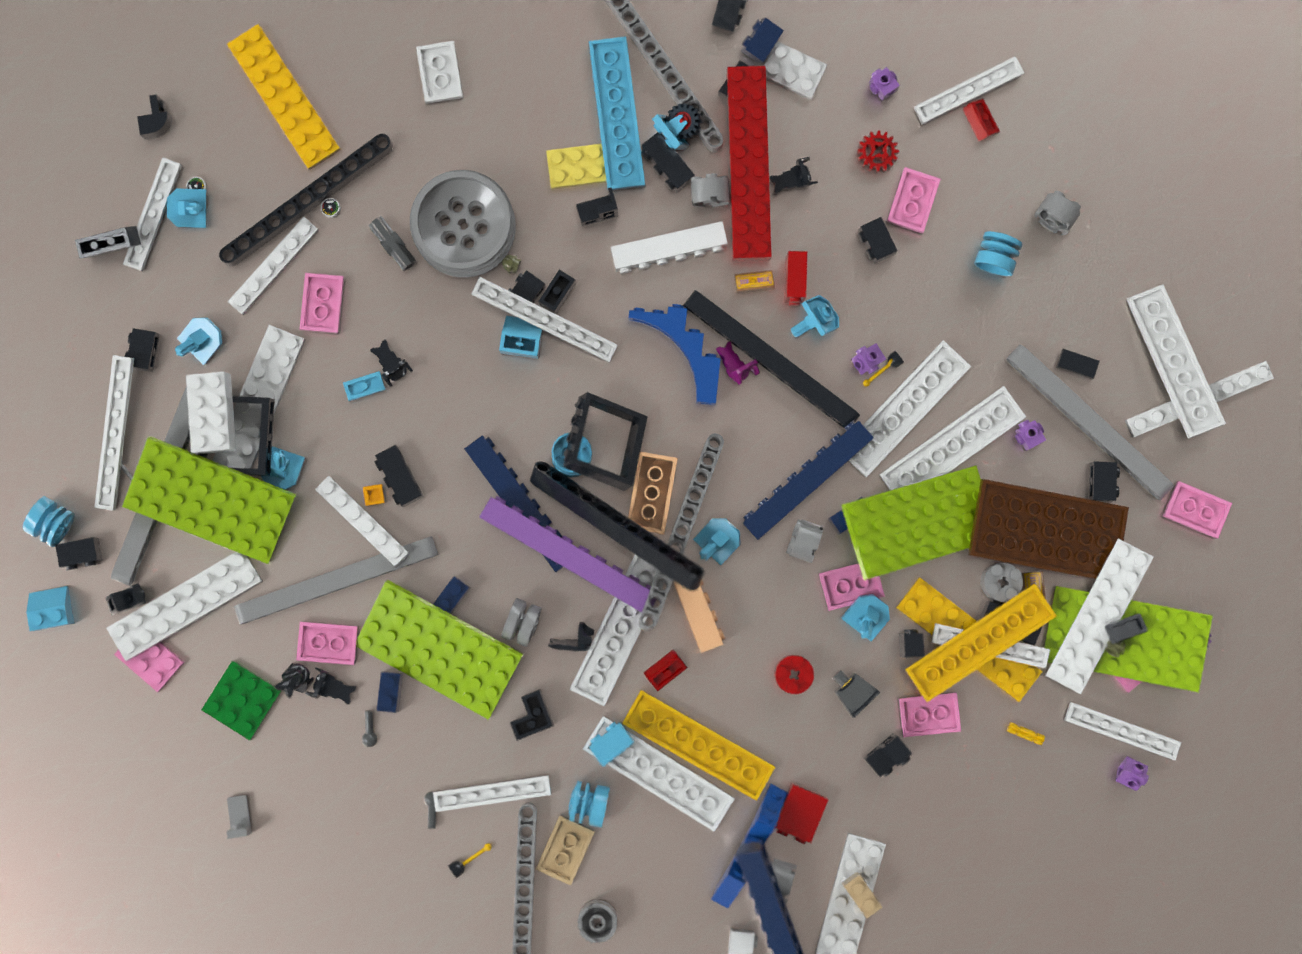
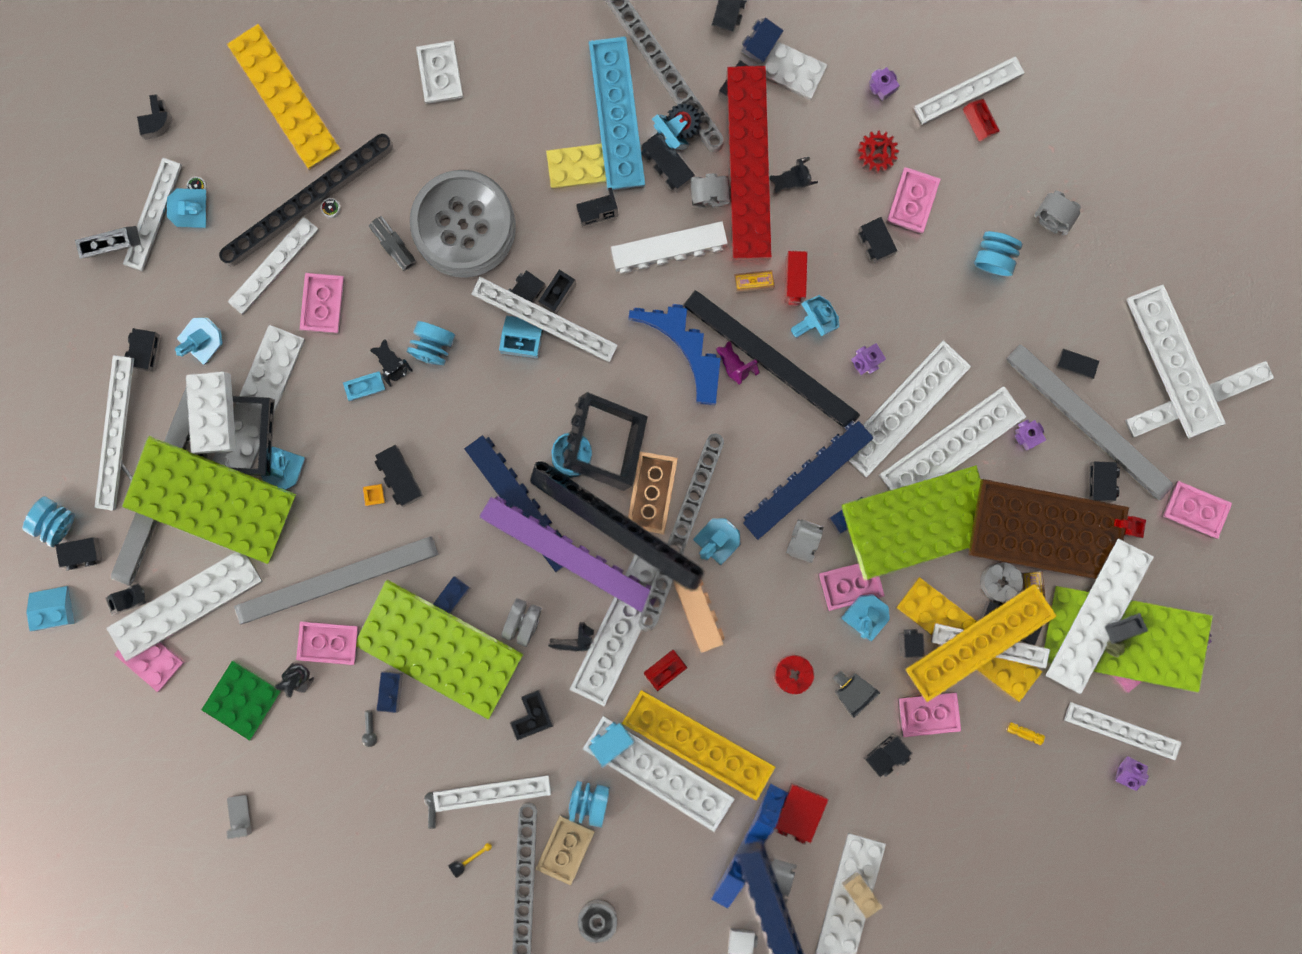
(327, 685): black hair -> none
(362, 521): white plate -> none
(430, 343): none -> medium azure wheel
(511, 263): olive plate -> none
(894, 360): hinge -> none
(1134, 526): none -> red plate

